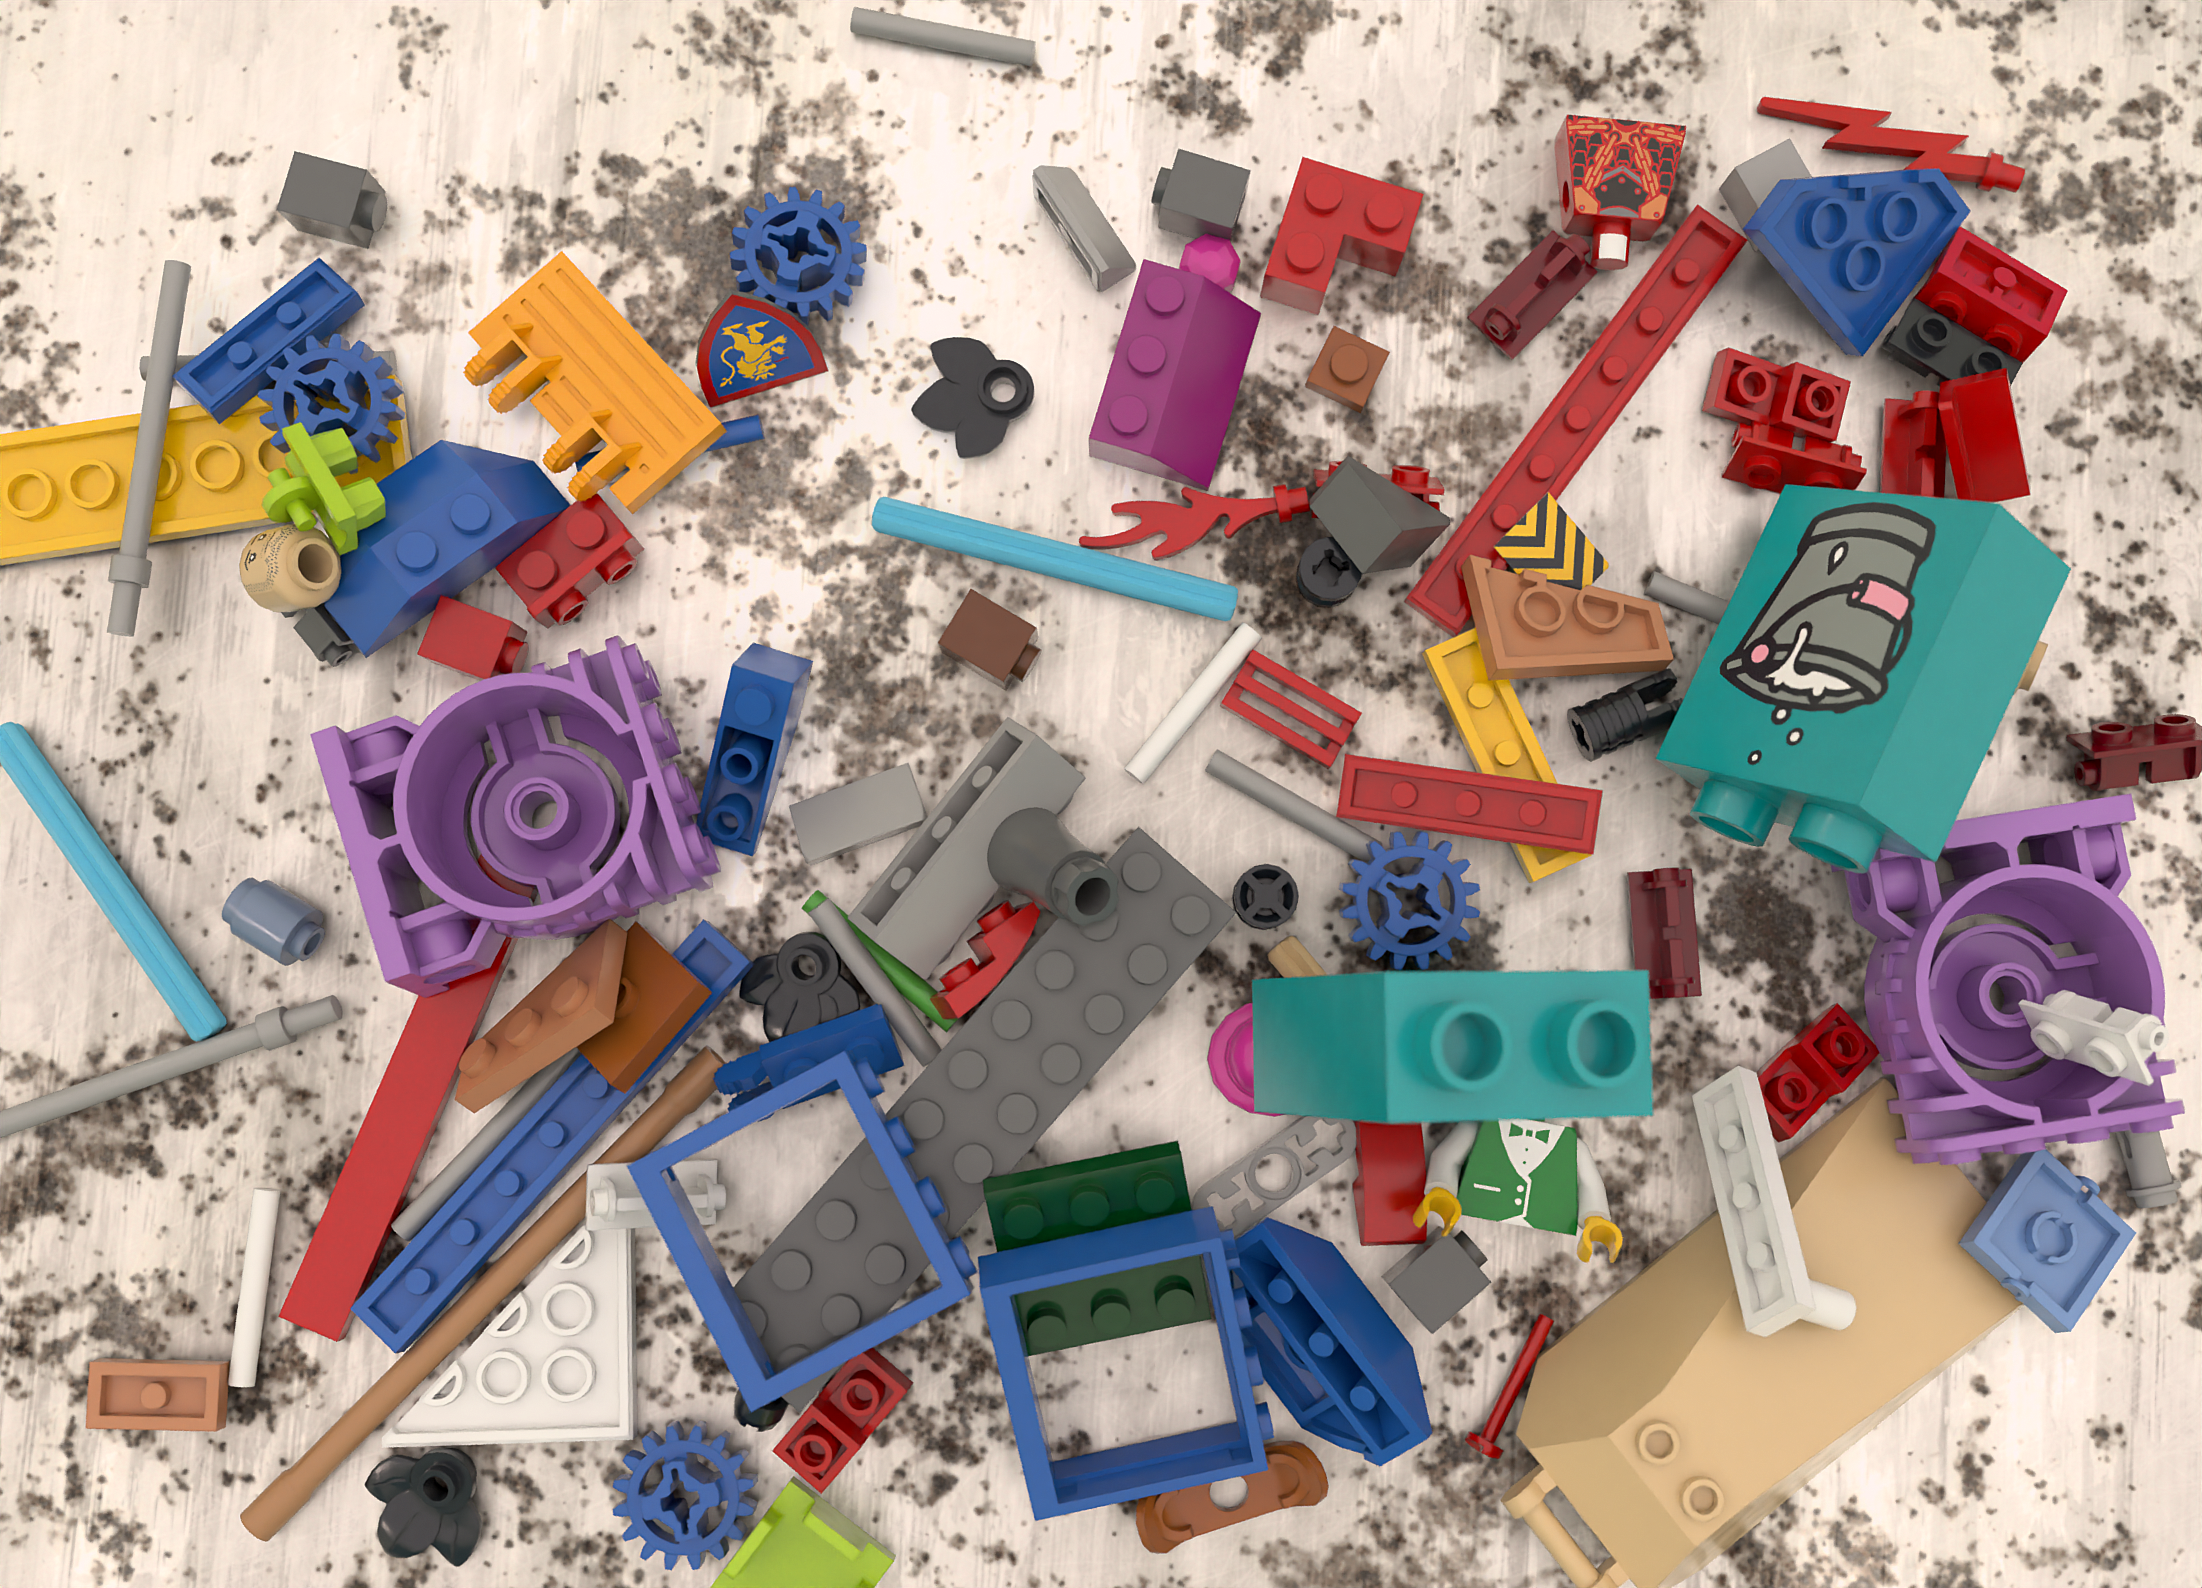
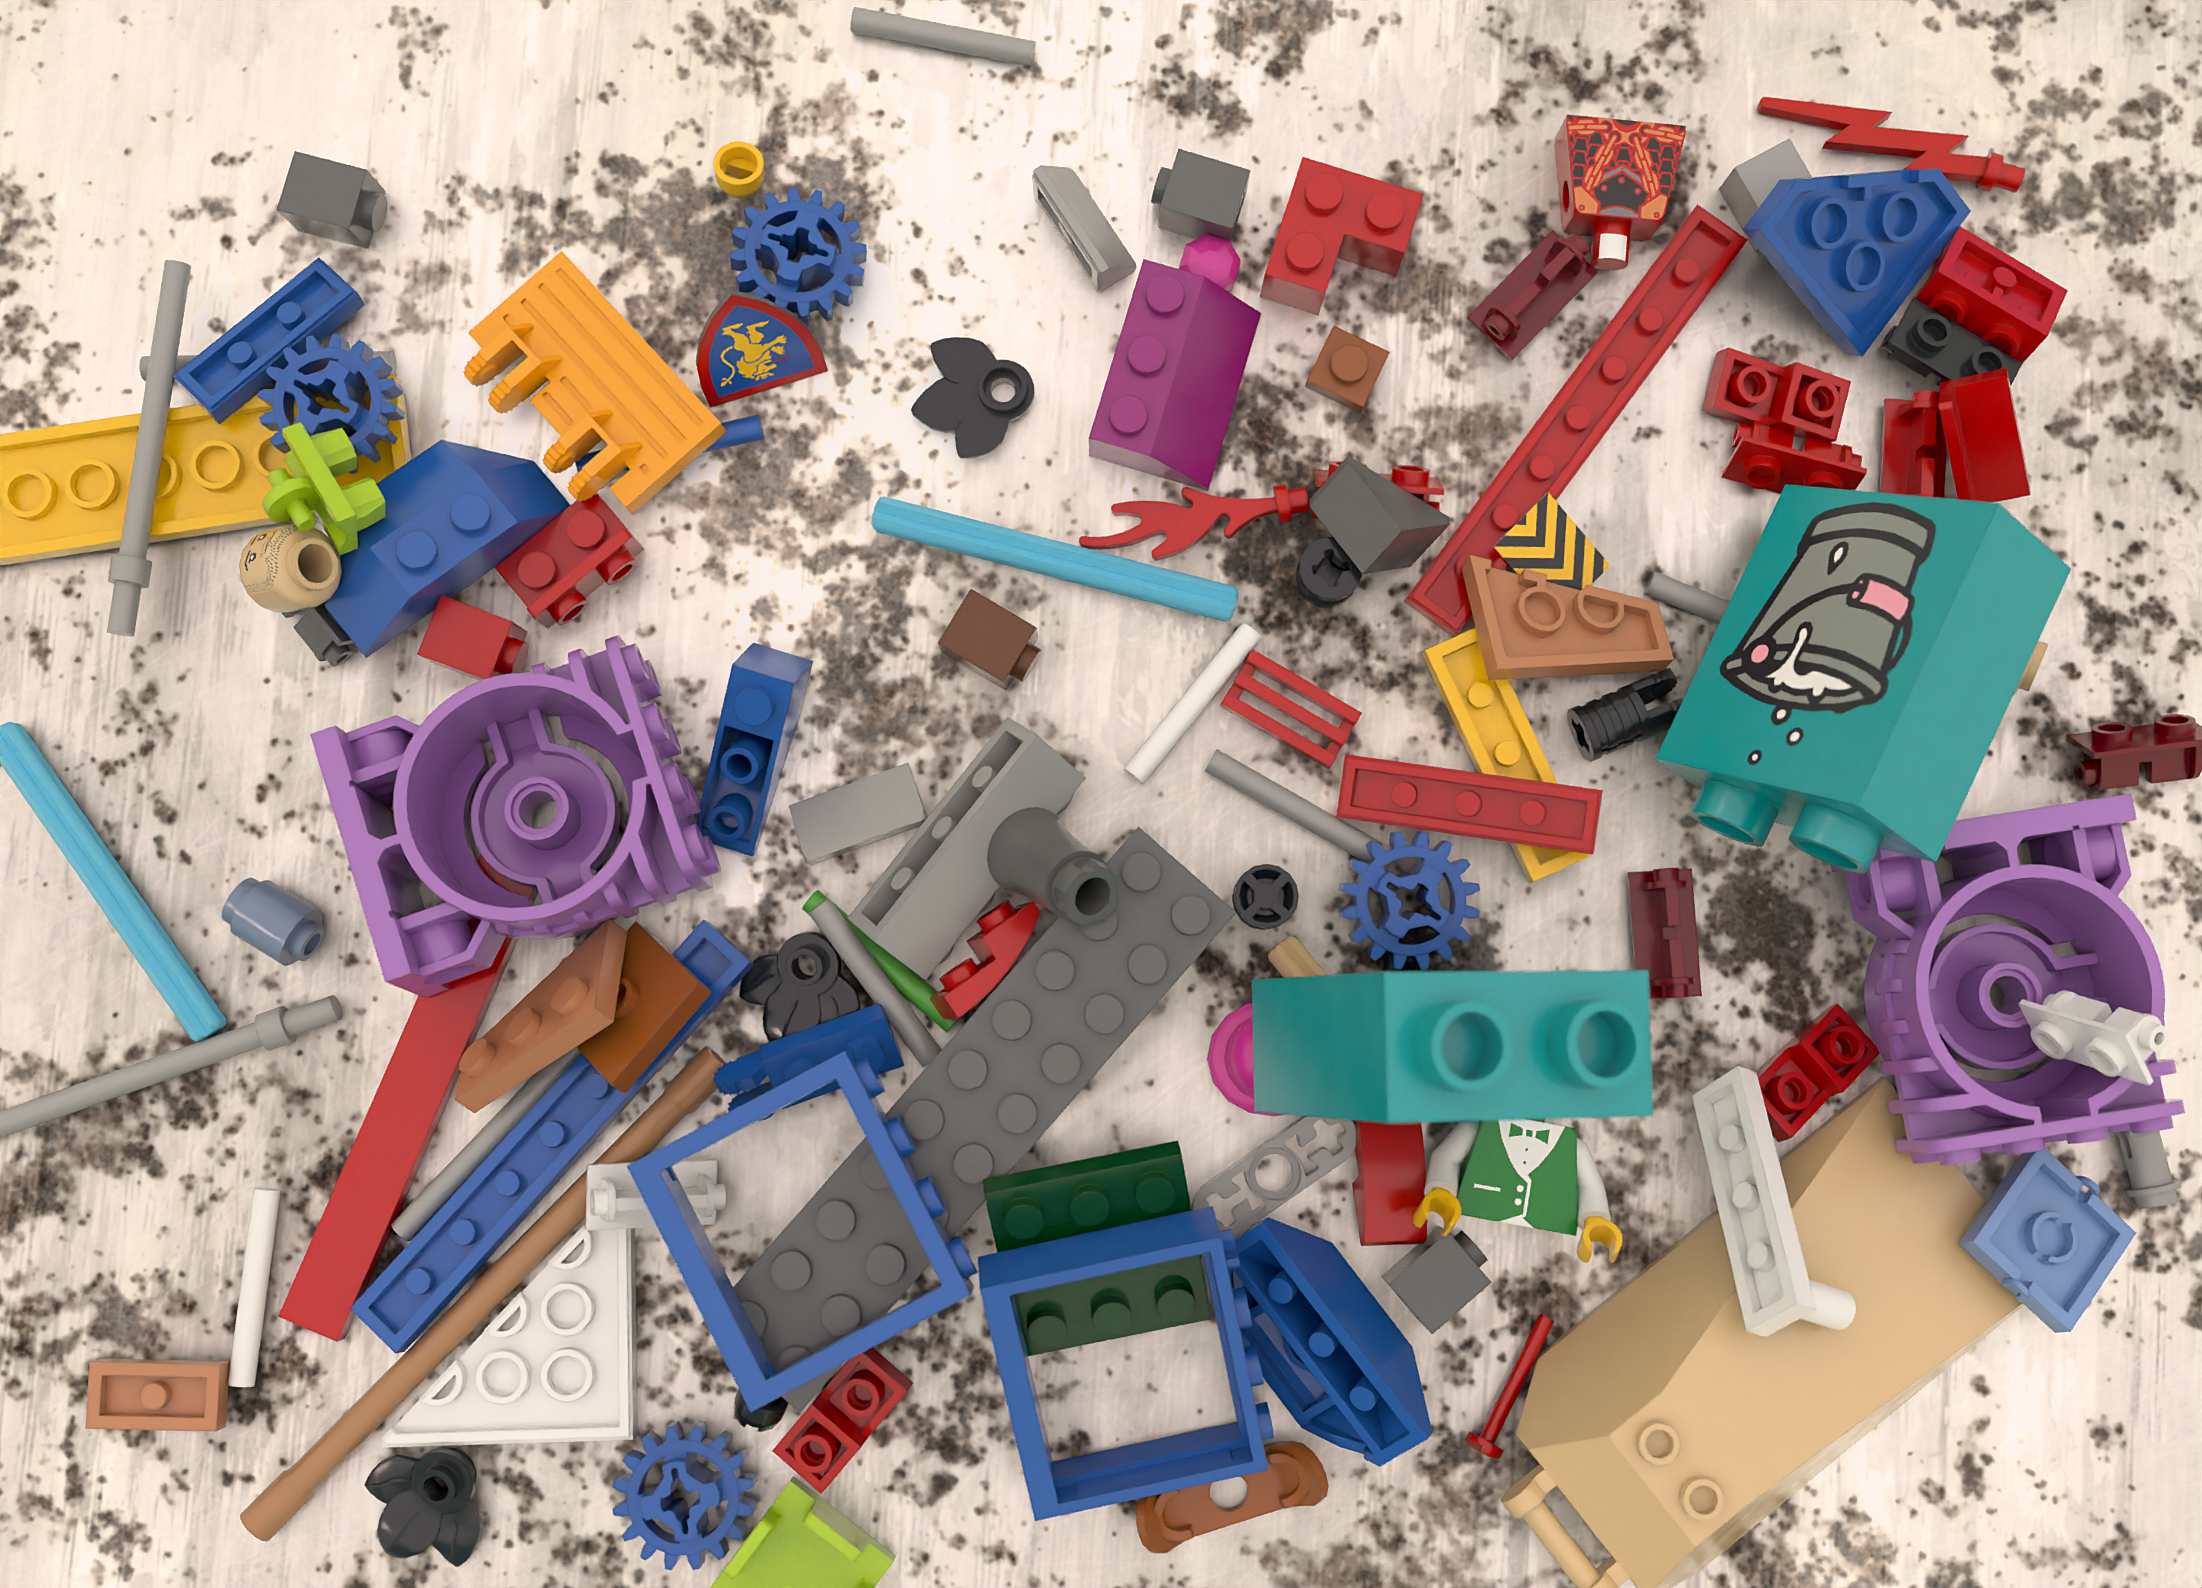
(741, 162): none -> yellow hinge

